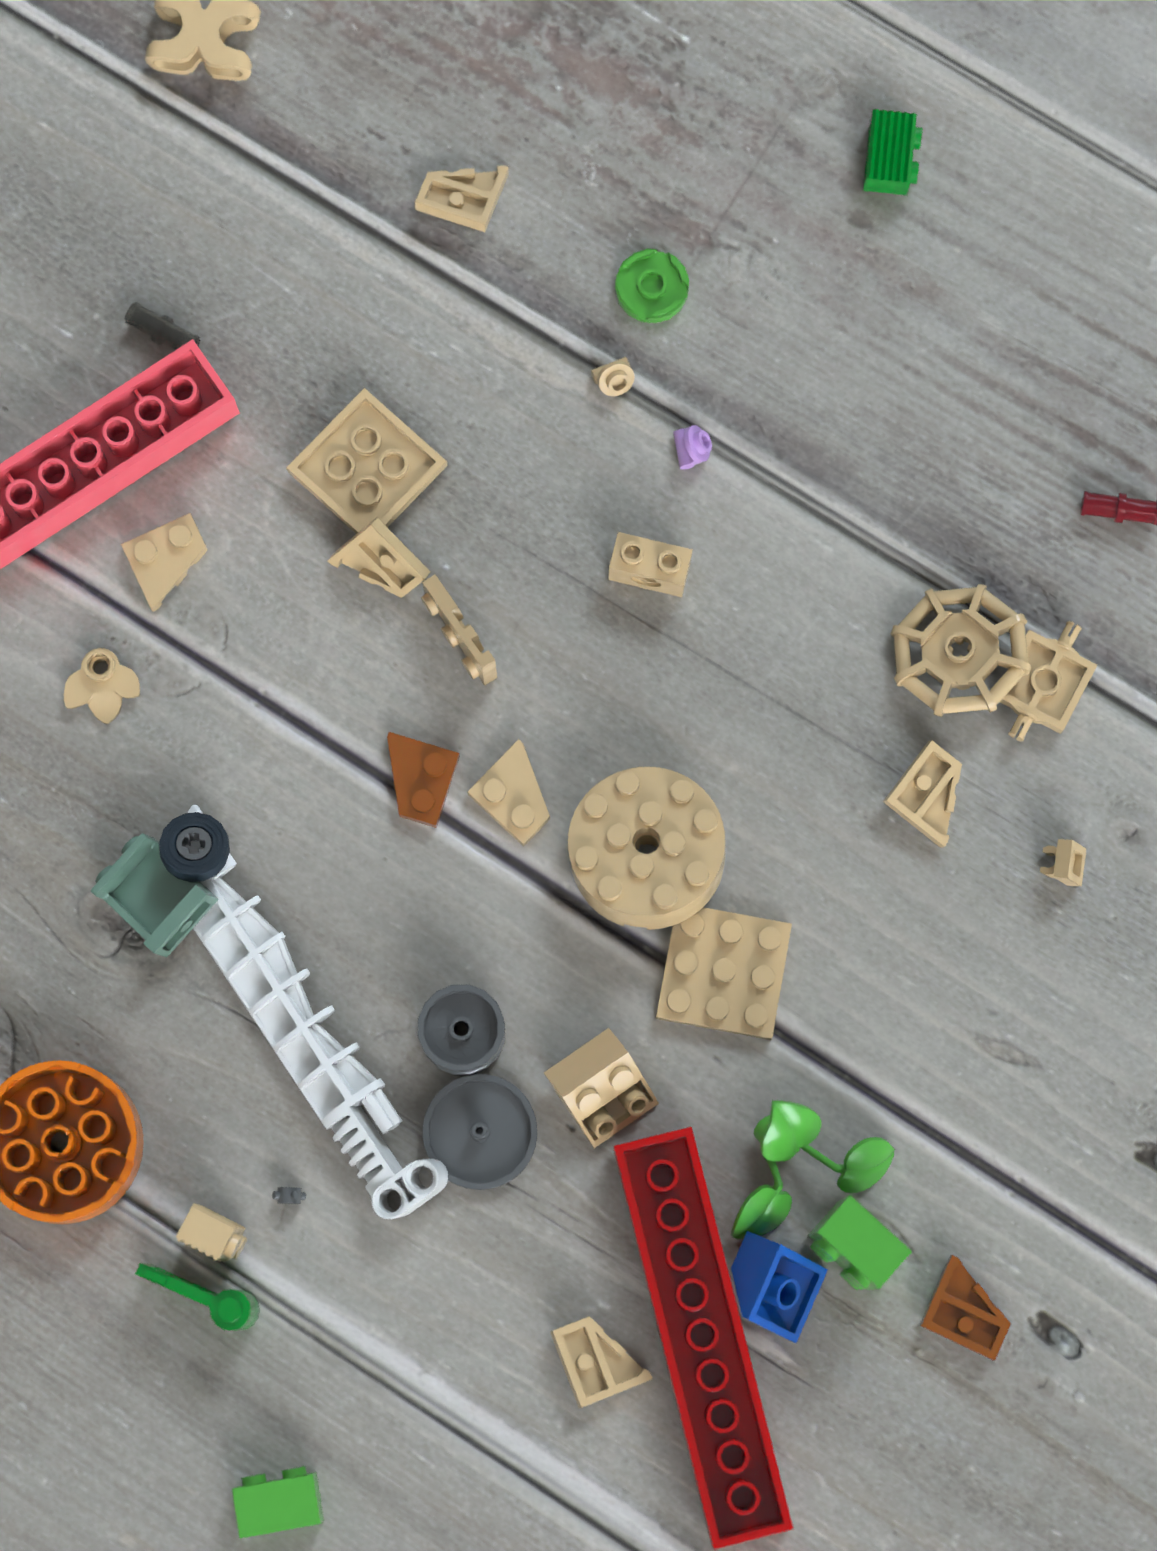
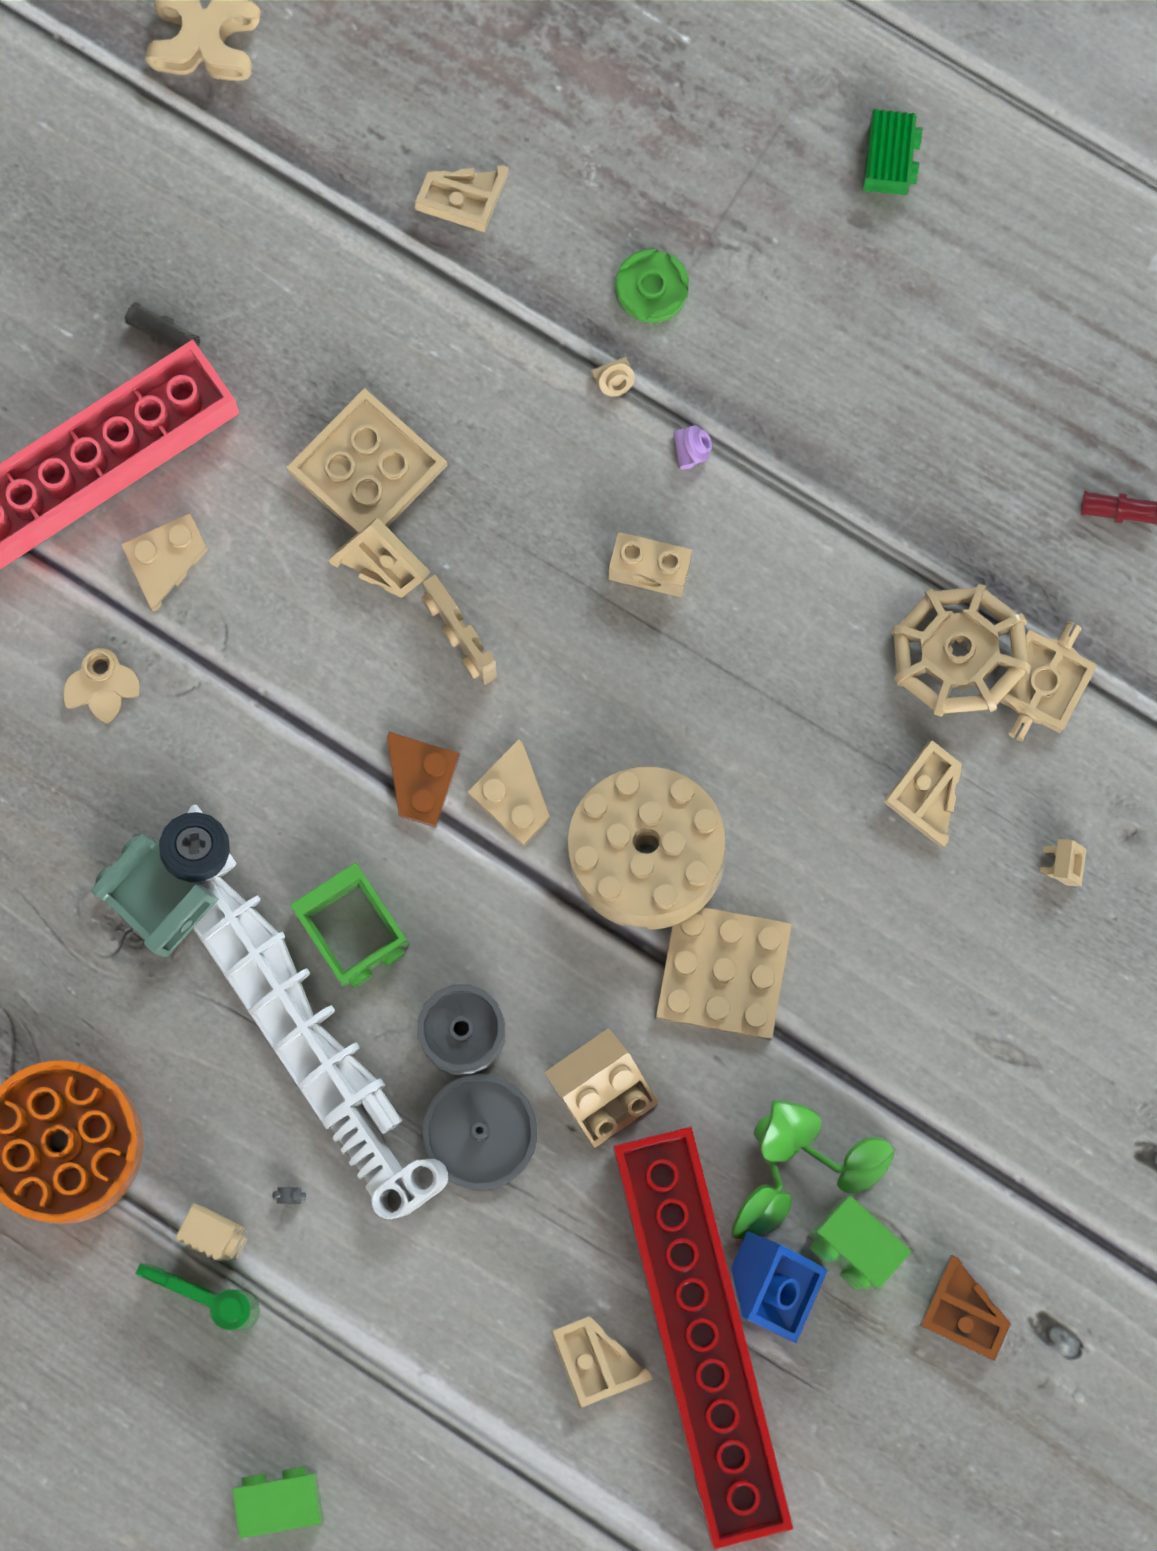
(330, 892): none -> bright green window

